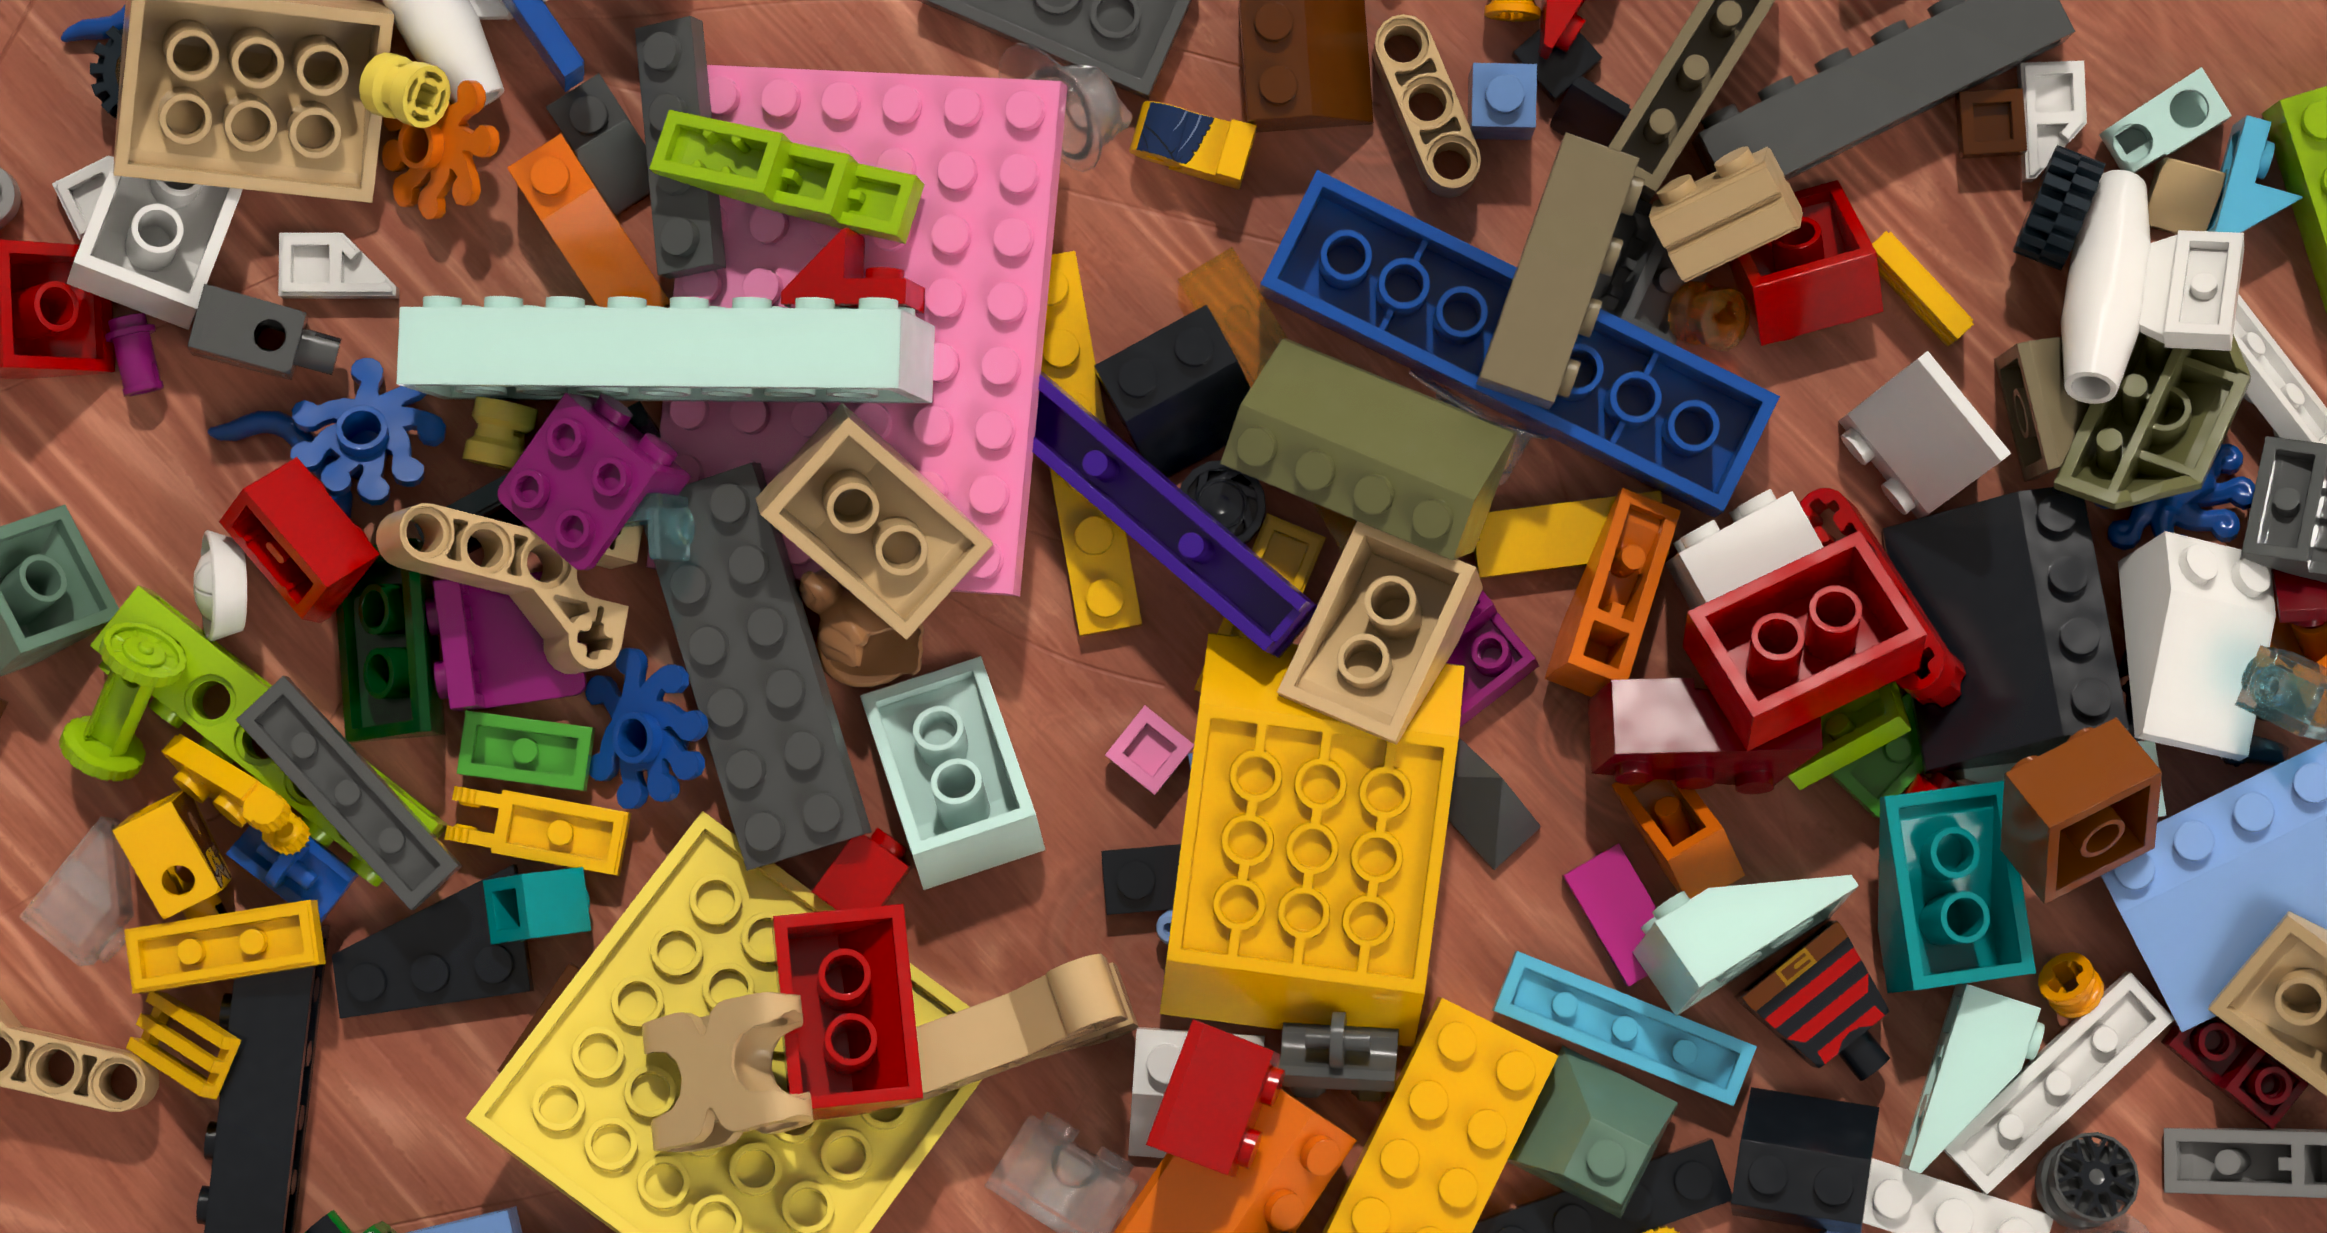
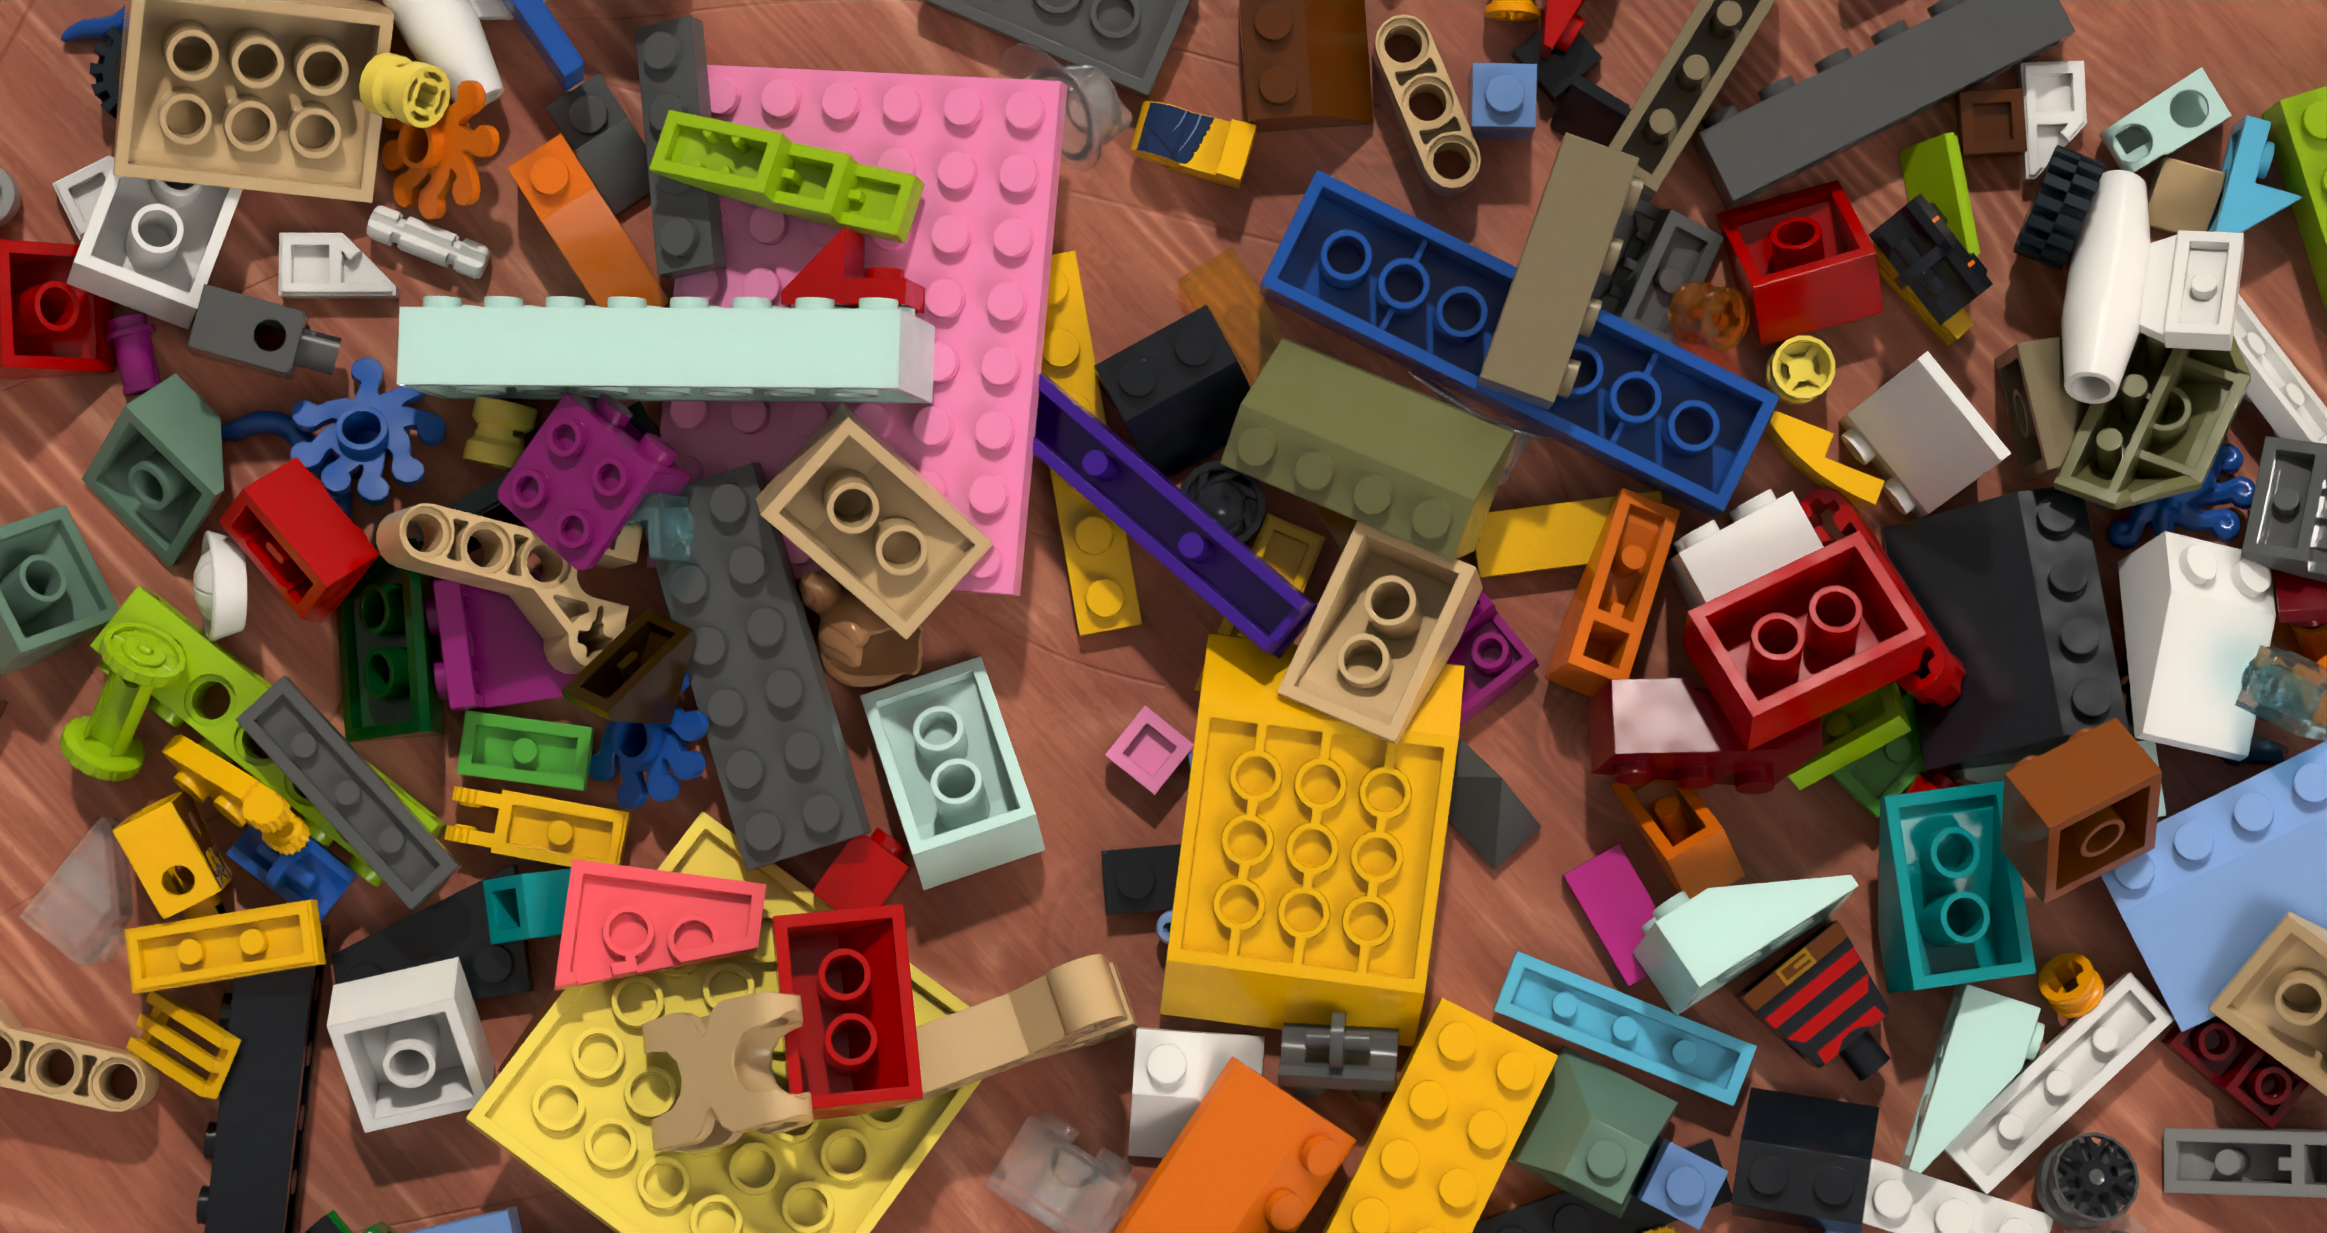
(162, 467): none -> sand green slope
(410, 1044): none -> white brick
(428, 242): none -> white axle
(637, 672): none -> dark brown slope
(651, 921): none -> coral wing
(1216, 1100): red slope -> none
(1680, 1183): none -> medium blue brick
(1724, 212): tan brick -> none
(1806, 450): none -> yellow slope
(1807, 361): none -> light yellow wheel
(1931, 259): none -> black hips
(1939, 175): none -> lime slope

